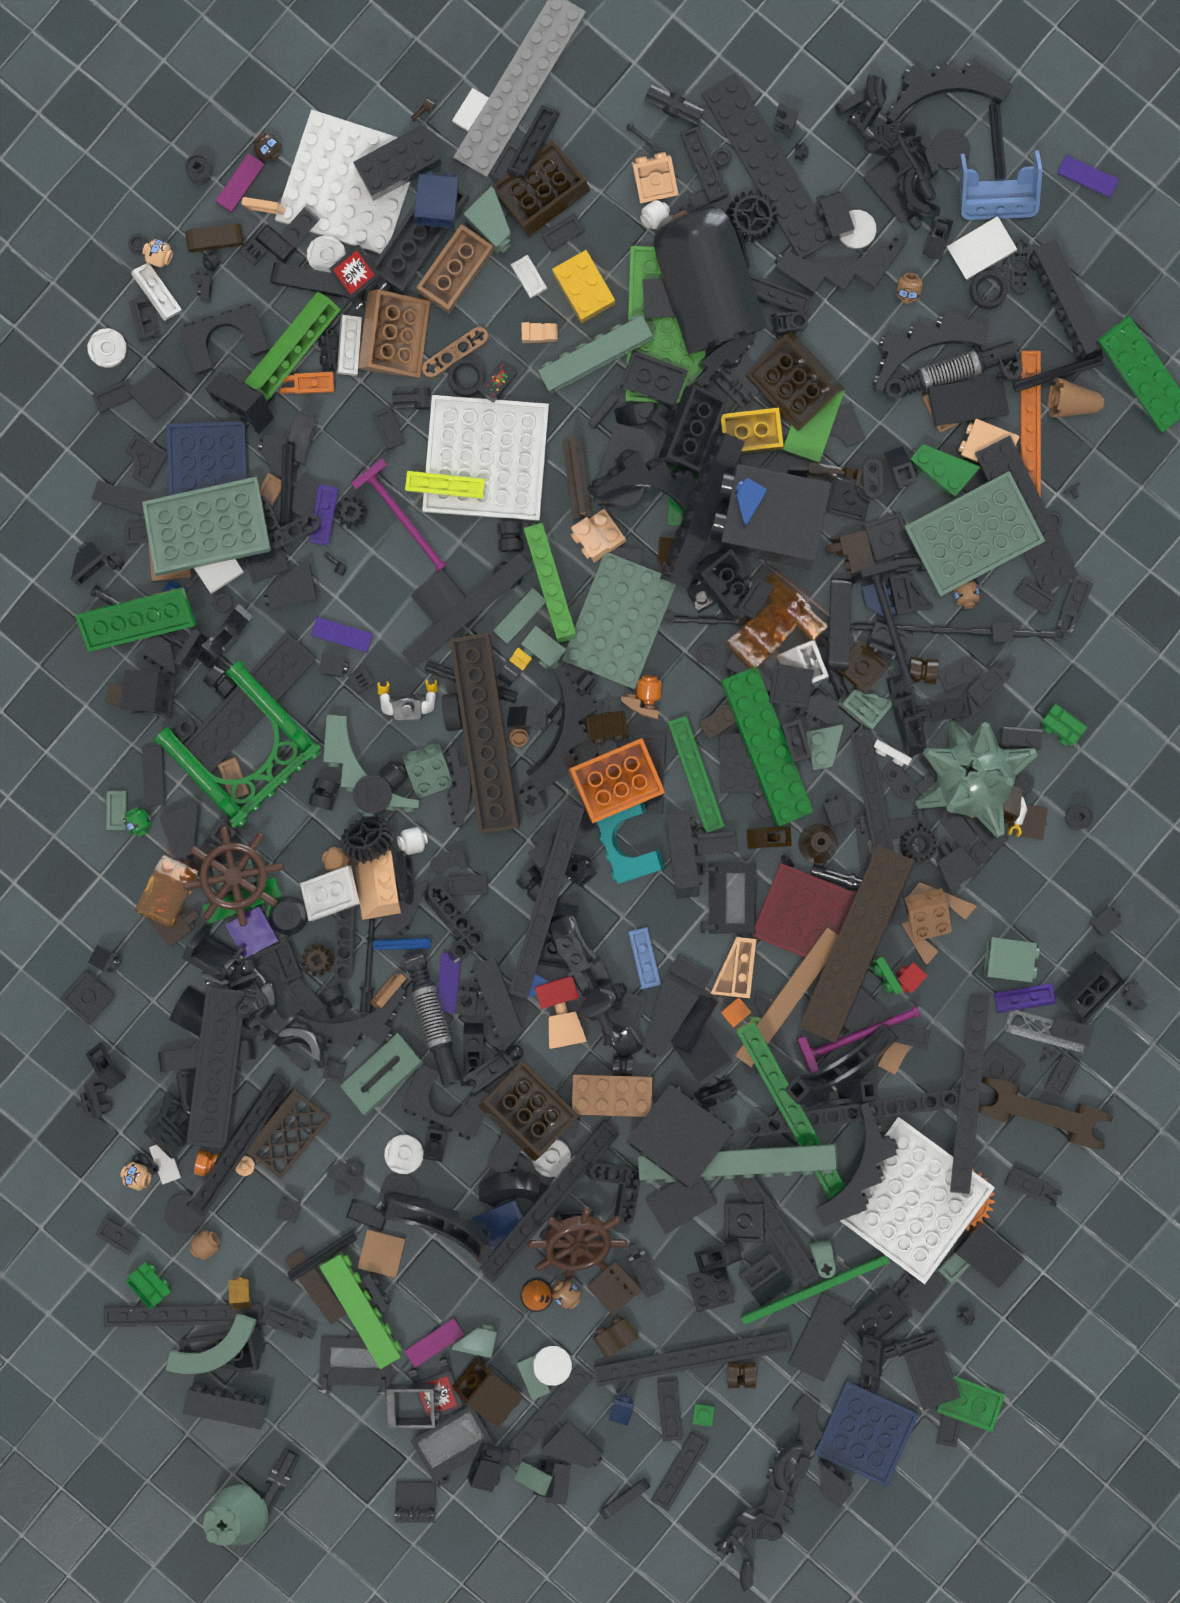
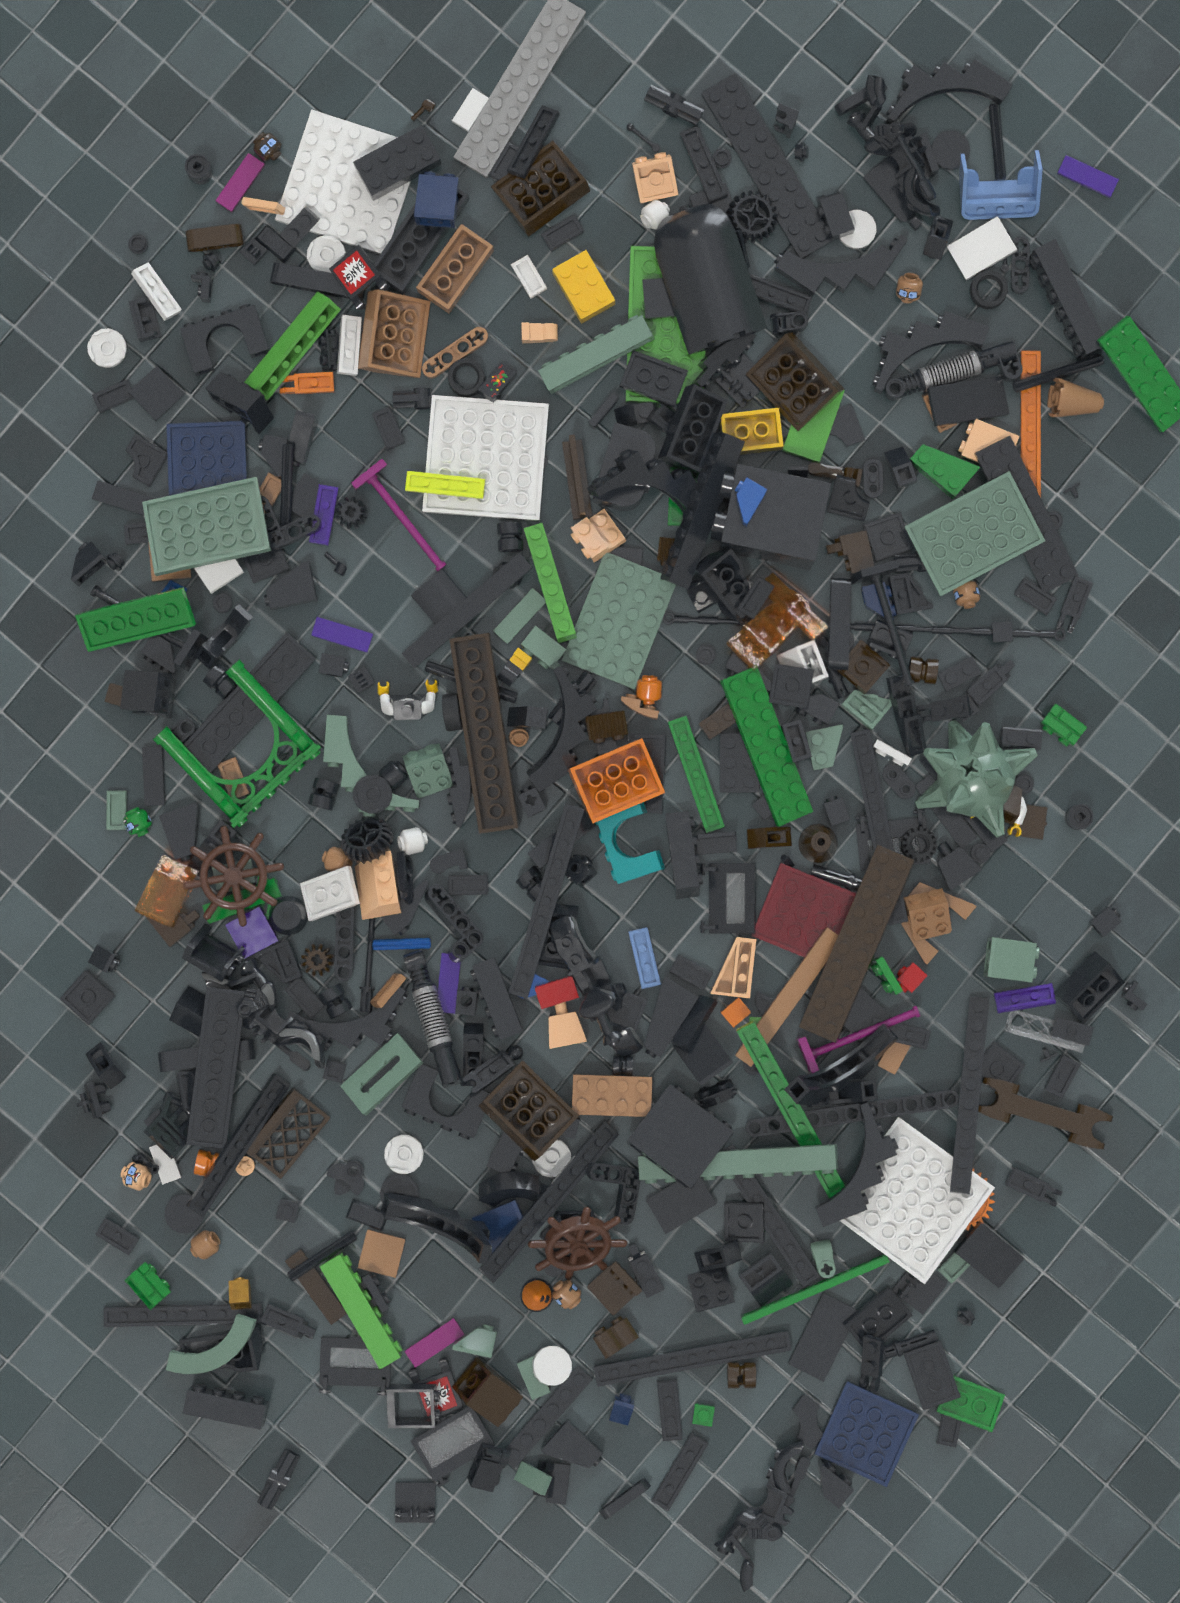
(157, 253): light nougat head -> none
(235, 1516): sand green cone -> none
(434, 1144): black slope -> none
(488, 221): sand green slope -> none

